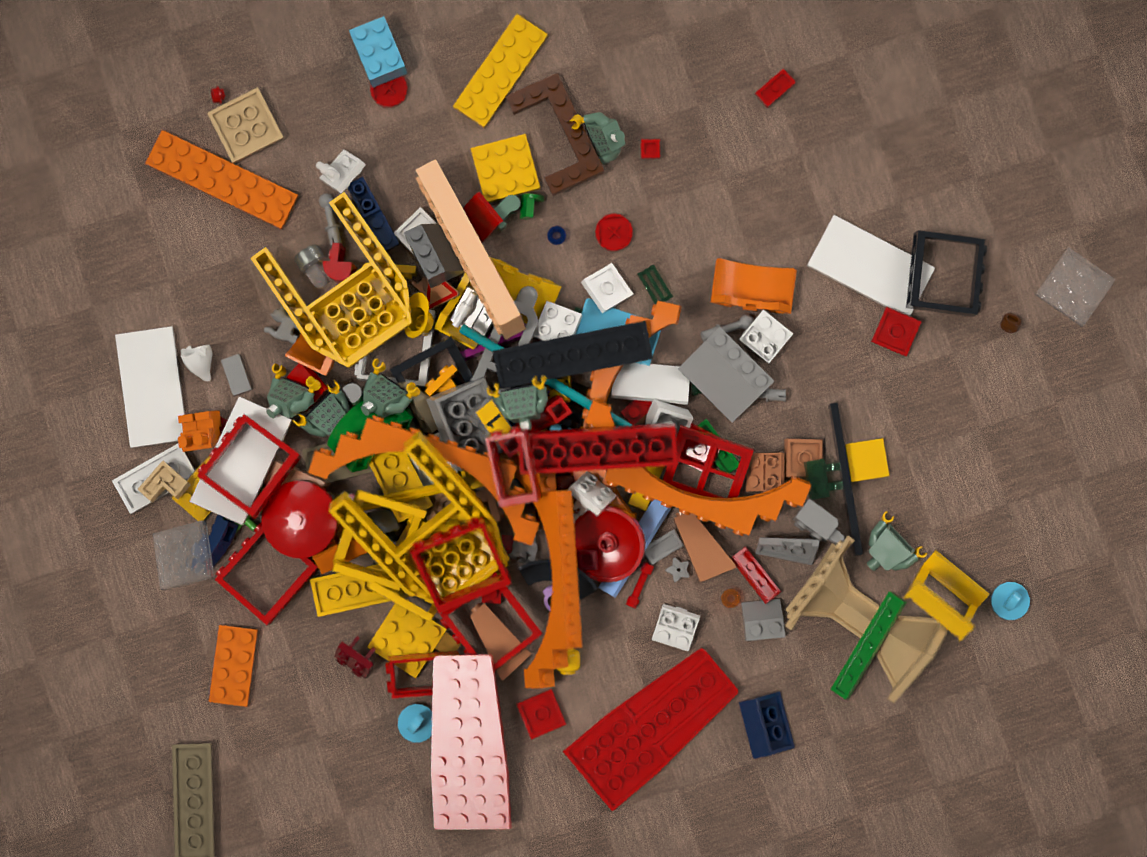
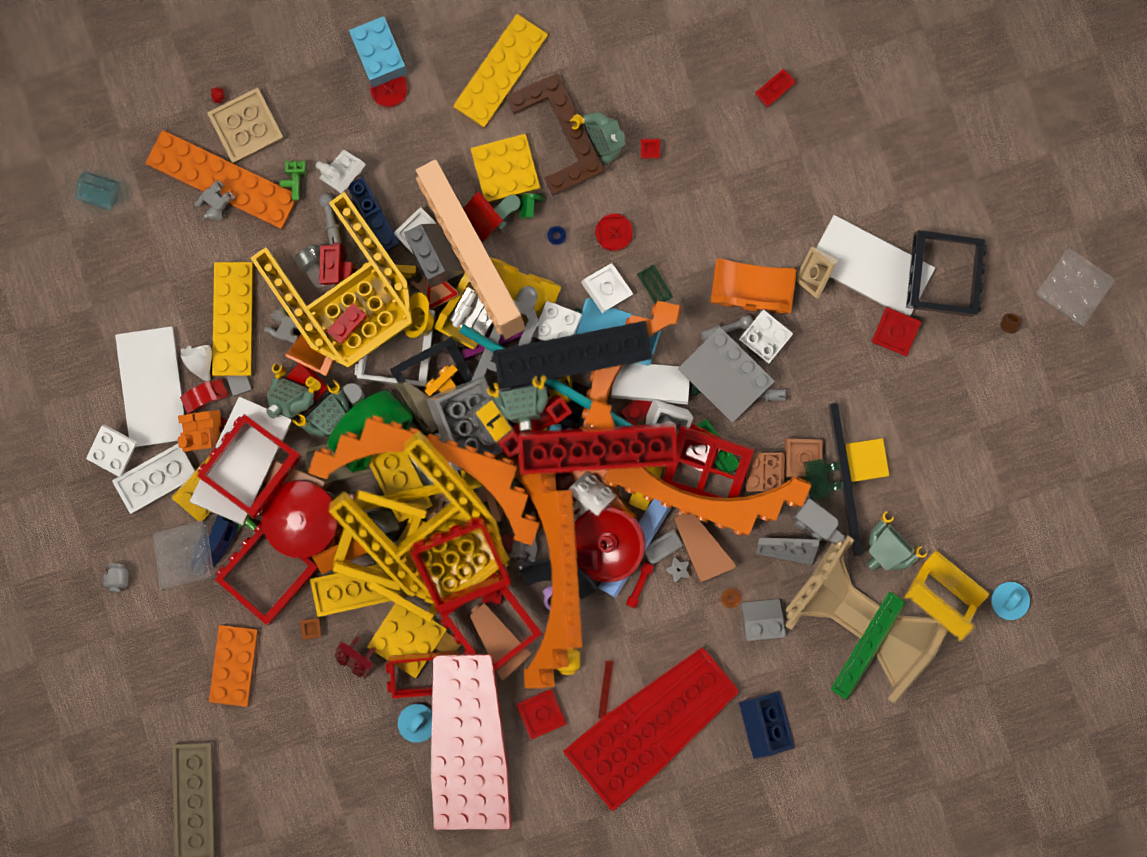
(96, 190): none -> clear light blue brick
(111, 450): none -> white plate
(115, 578): none -> light grey head
(163, 478): tan plate -> none
(203, 395): none -> red brick
(214, 198): none -> light grey animal
(232, 319): none -> yellow plate
(295, 173): none -> bright green arm
(310, 628): none -> dark orange plate
(329, 265): none -> red plate
(347, 323): none -> red plate
(384, 395): sand green torso -> none
(519, 498): red window -> none
(605, 689): none -> clear red bar
(675, 627): white plate -> none
(755, 575): red tile -> none
(816, 271): none -> tan slope

